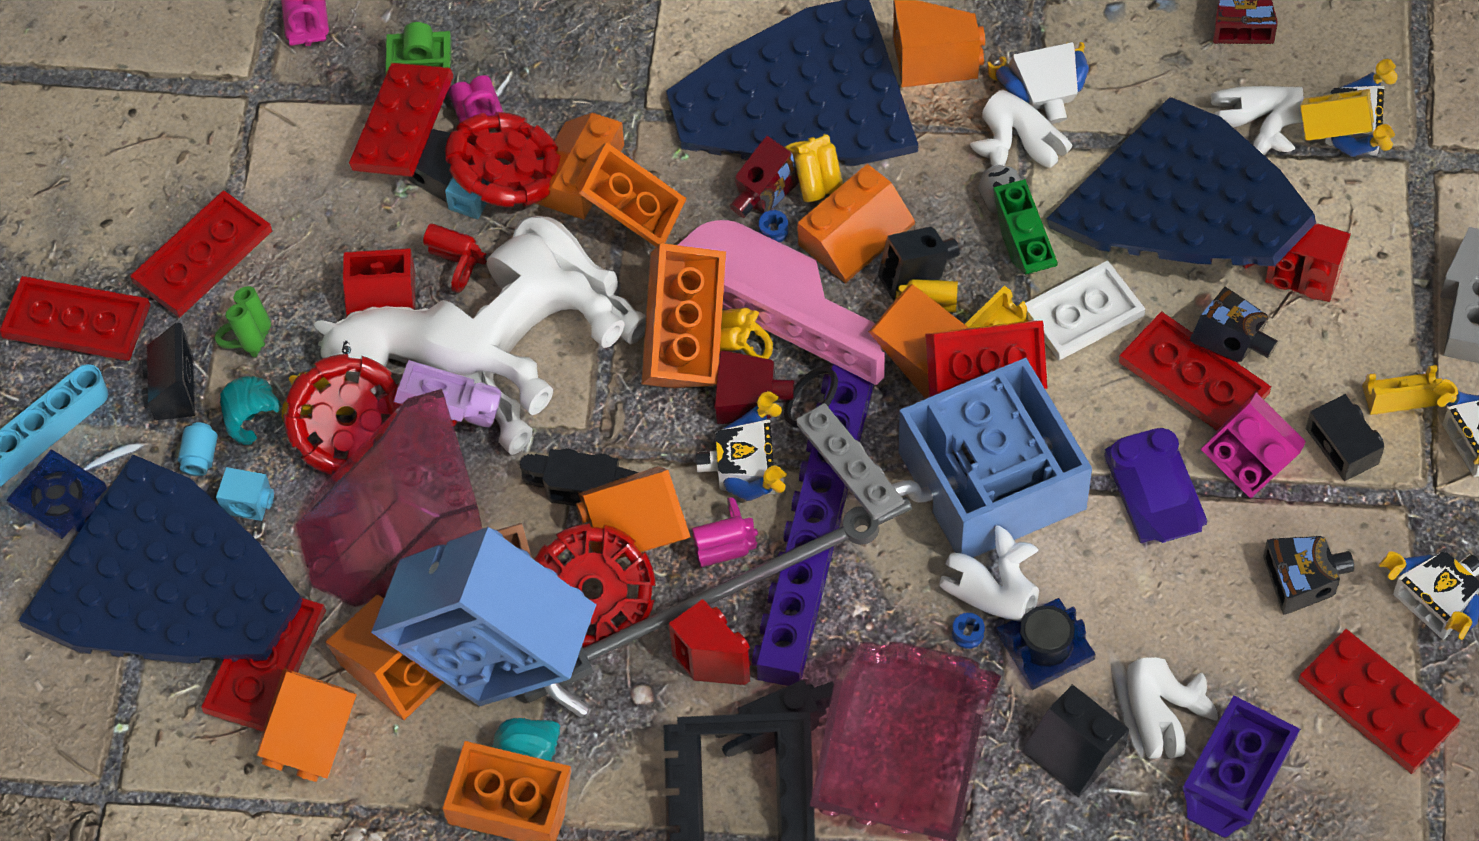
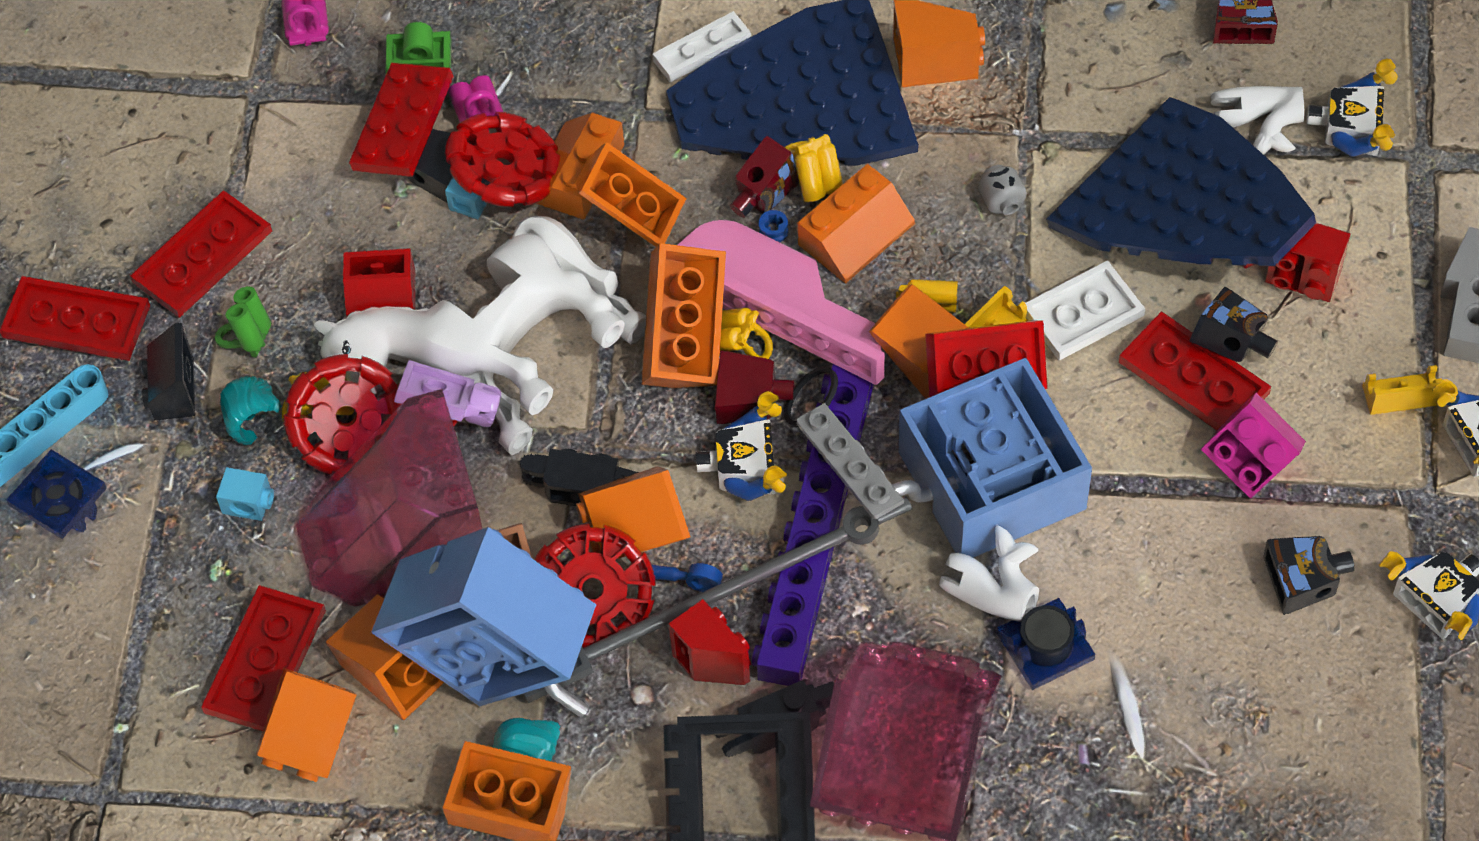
(164, 578): dark blue wing -> none
(197, 449): medium azure brick -> none
(456, 248): red piece -> none
(699, 575): none -> blue piece
(700, 46): none -> white plate
(724, 538): dark pink piece -> none
(914, 255): black torso -> none
(977, 634): blue bush -> none
(1023, 228): green slope -> none
(1035, 131): white piece -> none
(1044, 77): white torso -> none
(1076, 740): black slope -> none
(1155, 486): dark purple slope -> none
(1155, 721): white piece -> none
(1237, 767): dark purple slope -> none
(1337, 114): yellow hinge -> none
(1345, 437): black brick -> none
(1379, 701): red plate -> none

